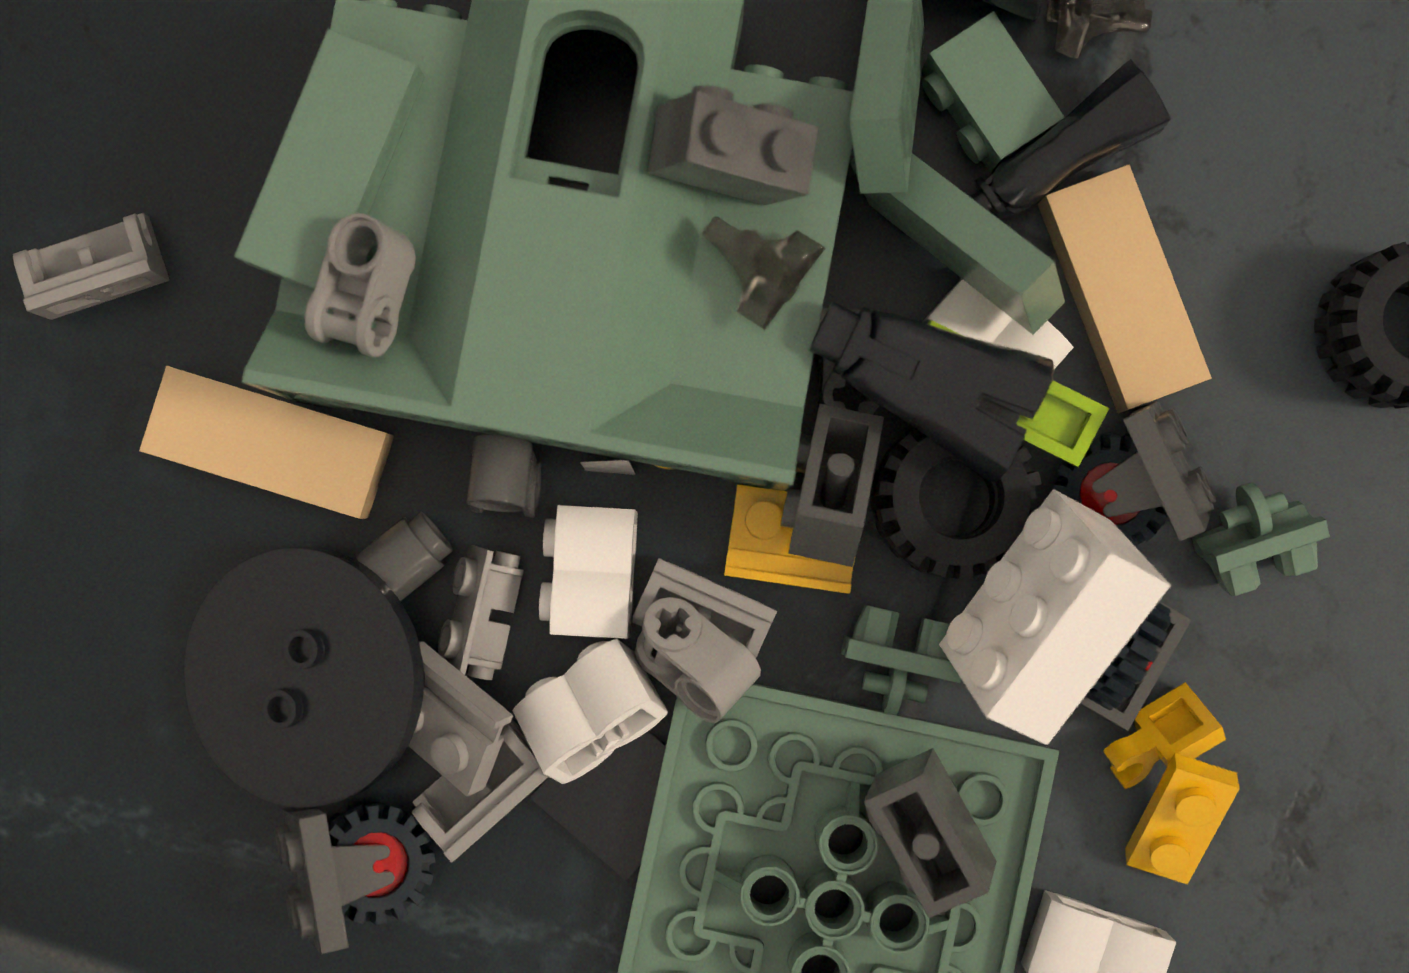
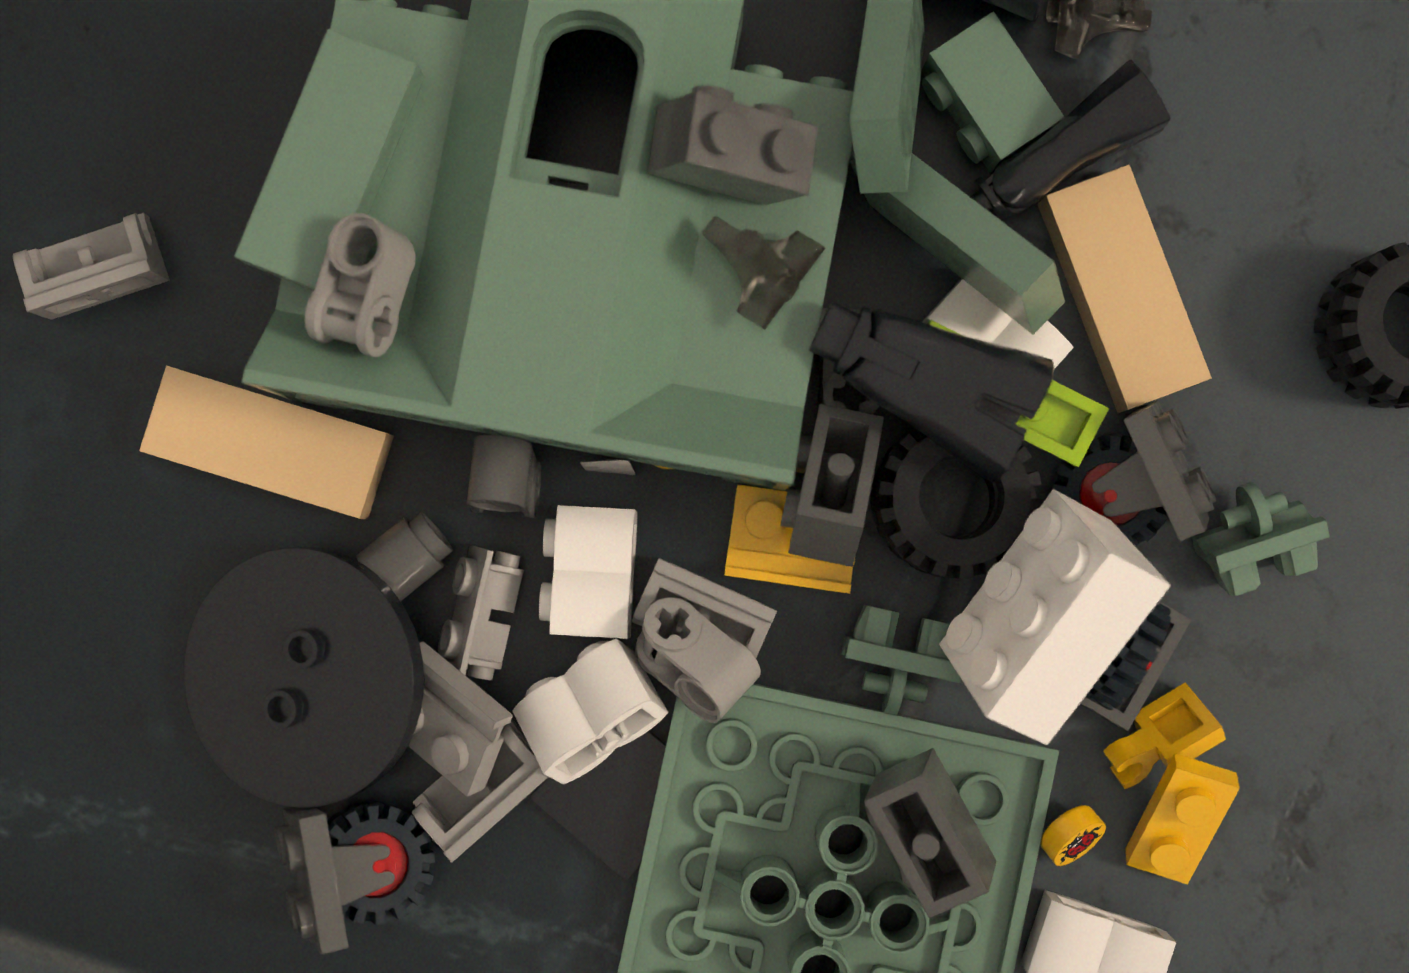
(1072, 835): none -> yellow tile

